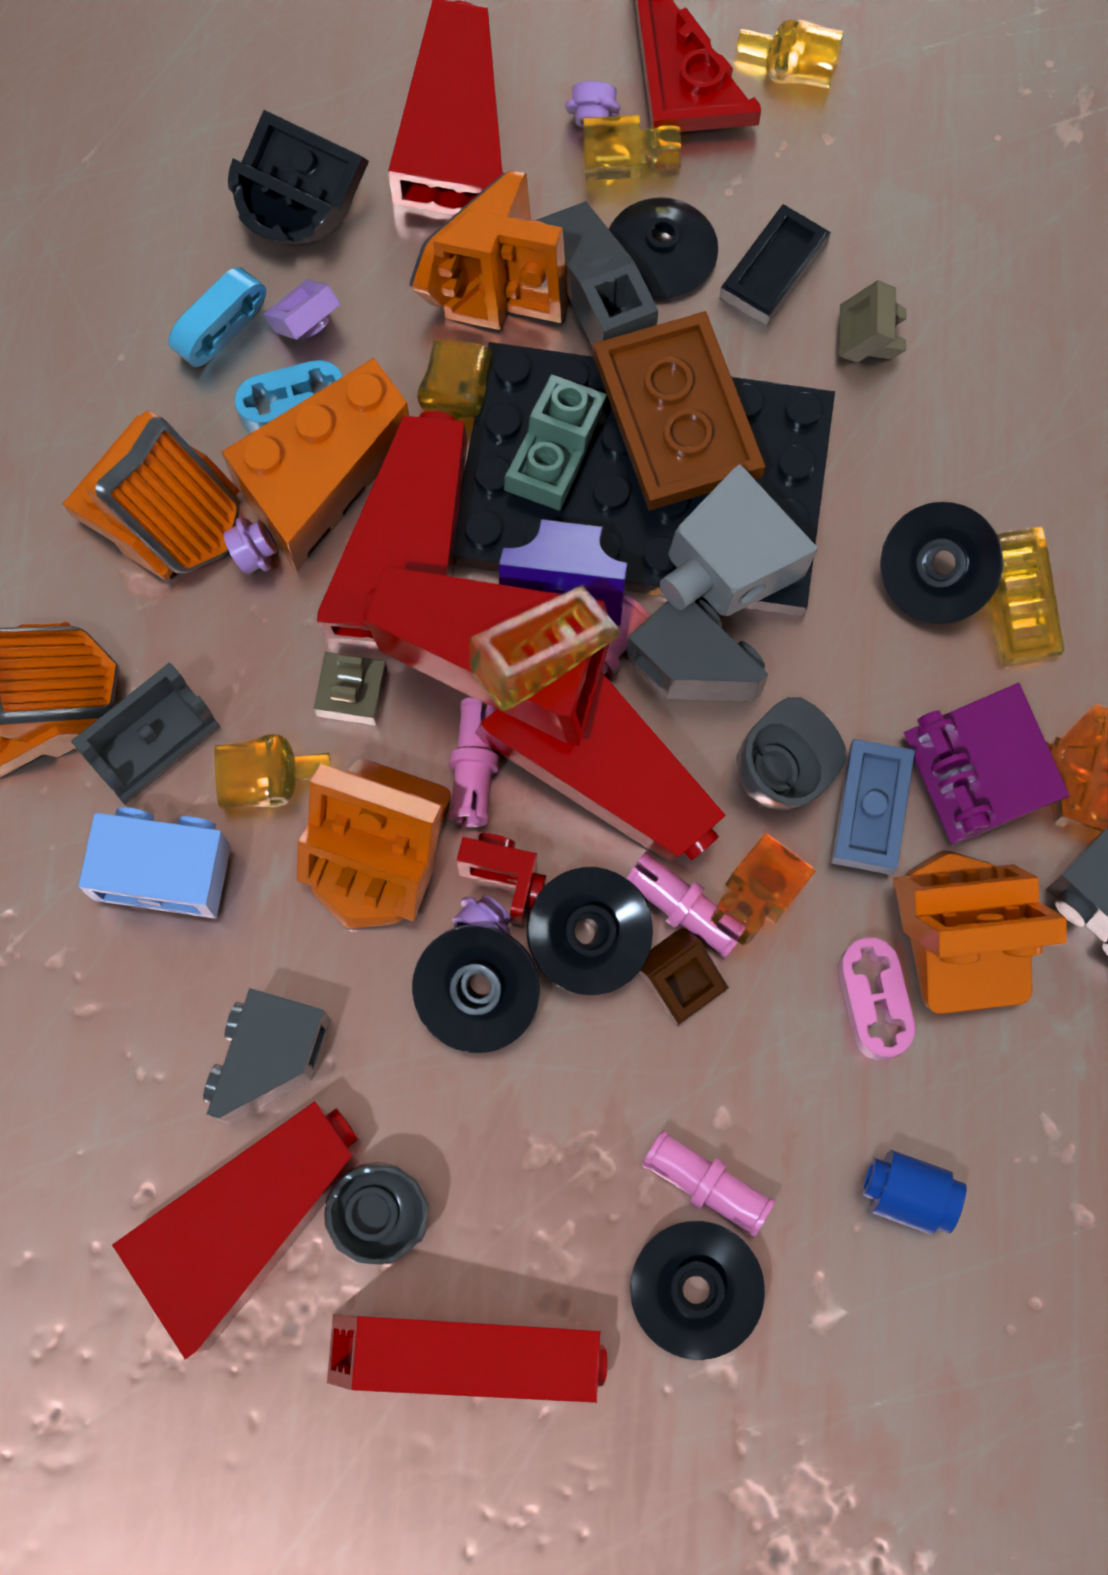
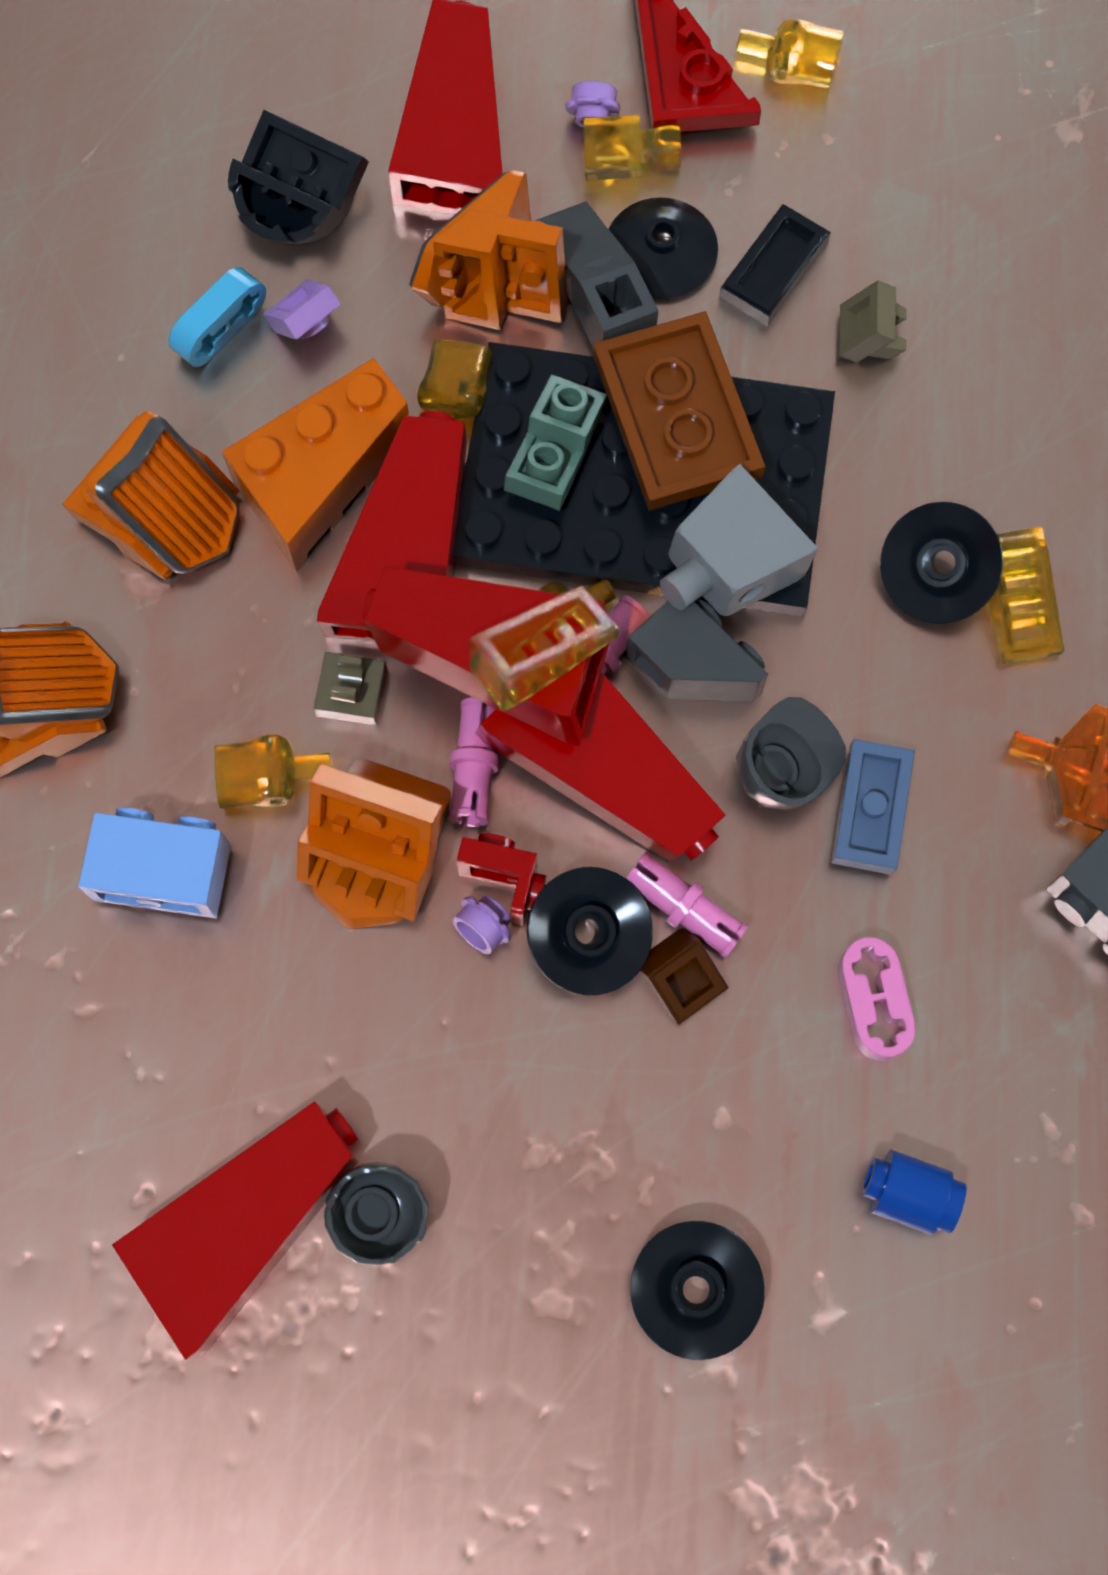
(146, 733): dark grey hinge -> none
(250, 545): lavender plate -> none
(269, 1054): dark grey slope -> none
(283, 390): medium azure beam -> none
(455, 1010): black dish -> none
(465, 1359): red slope -> none
(564, 559): brick -> none
(708, 1183): bright pink pin -> none
(763, 886): clear orange plate -> none
(974, 931): orange piece -> none
(985, 763): magenta hinge -> none

